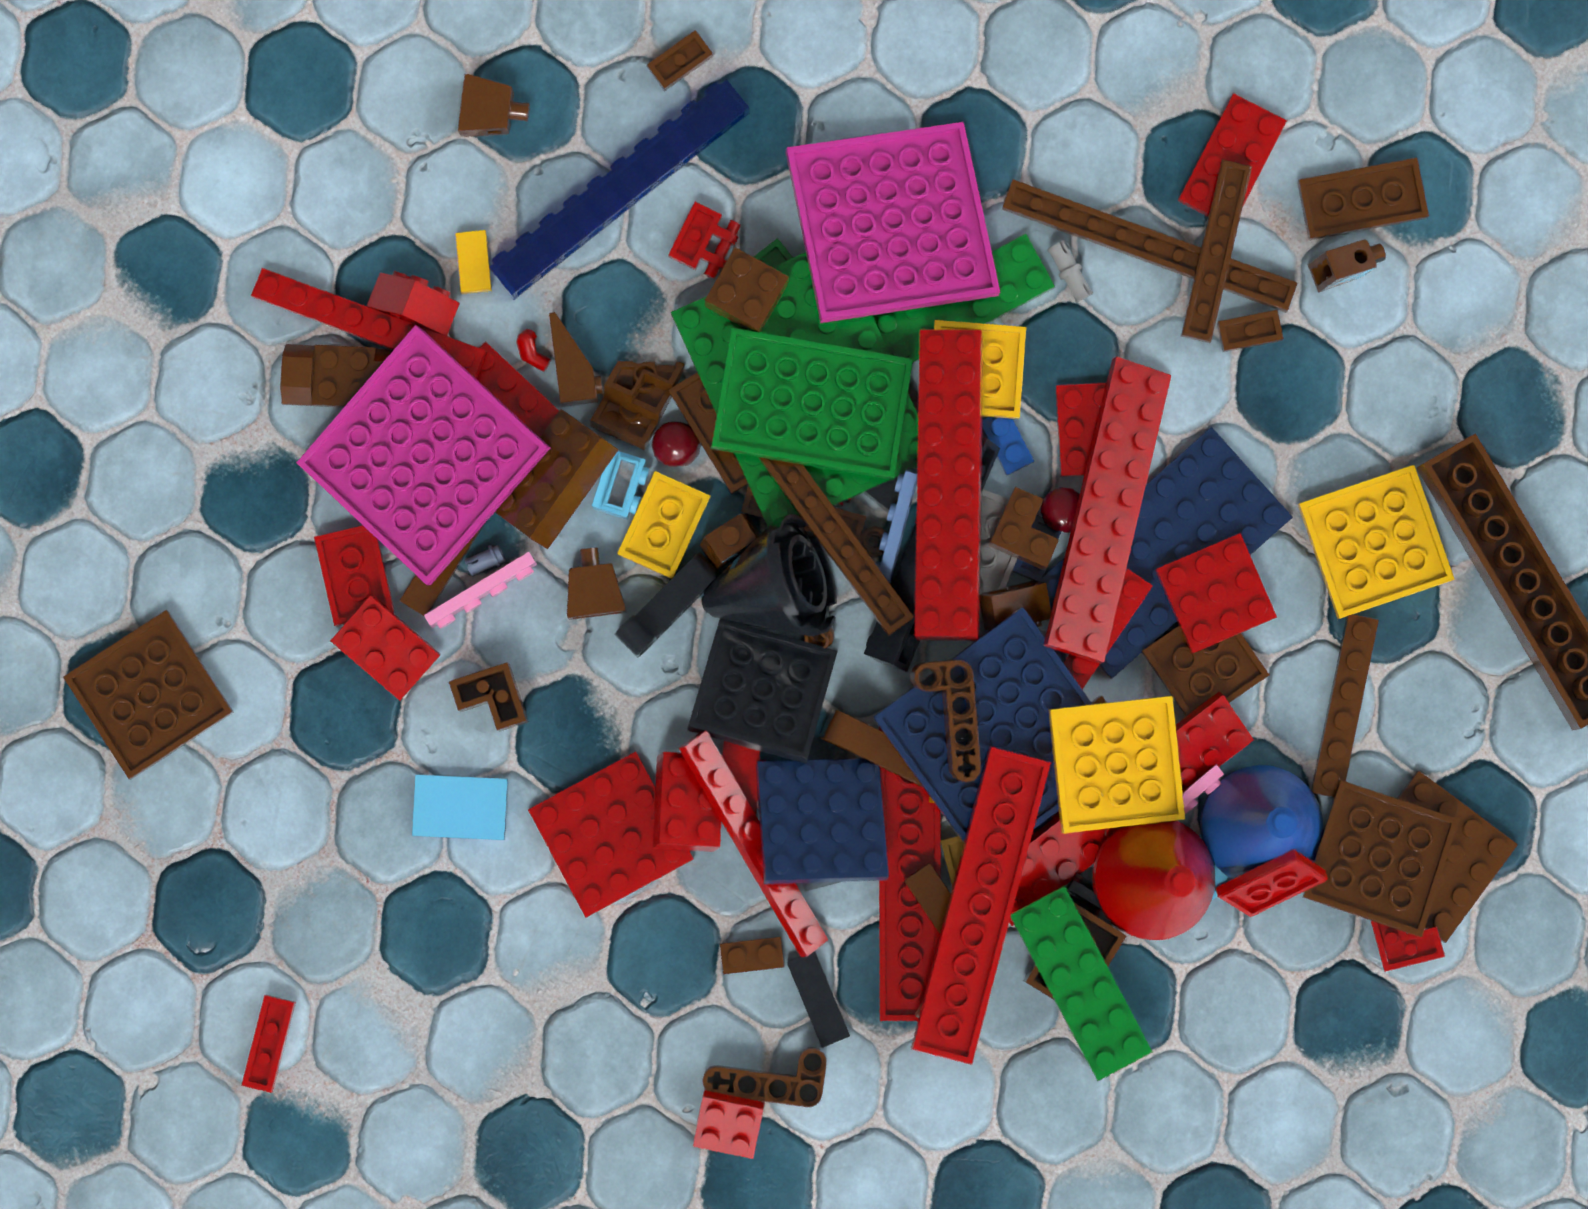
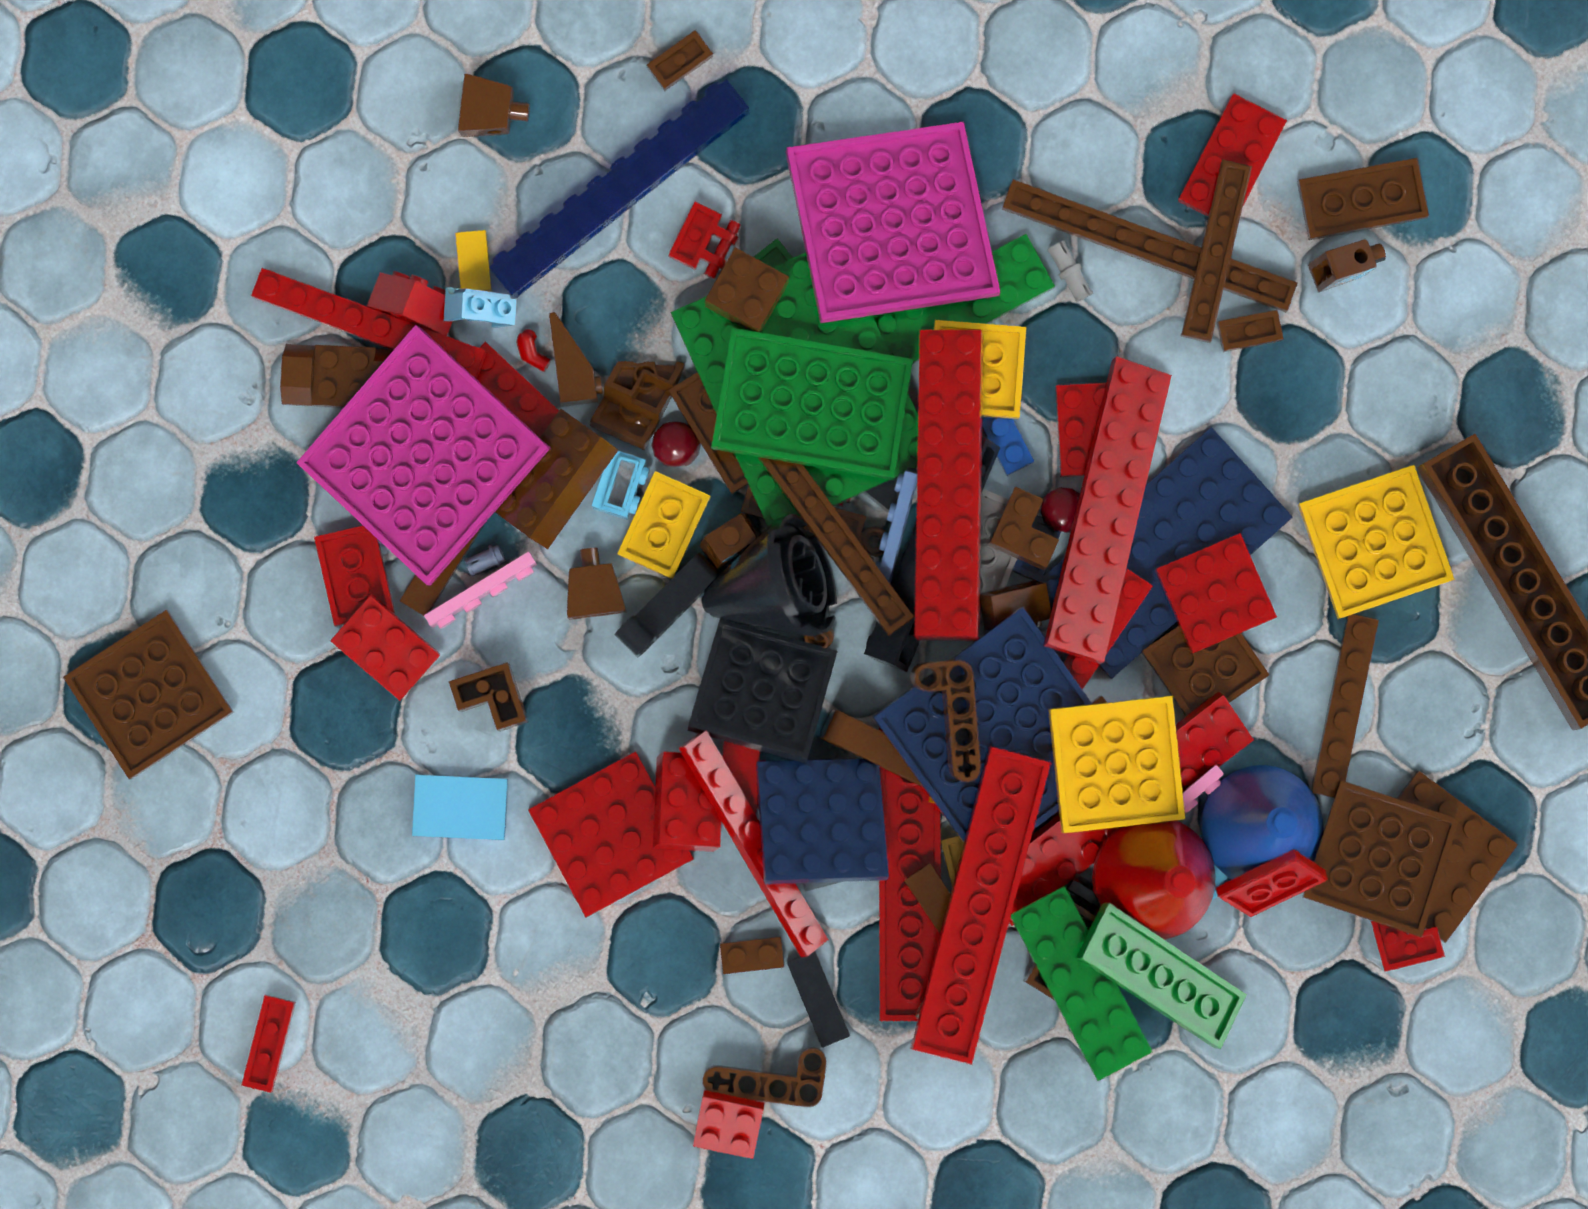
(479, 306): none -> medium azure window
(1161, 975): none -> plate

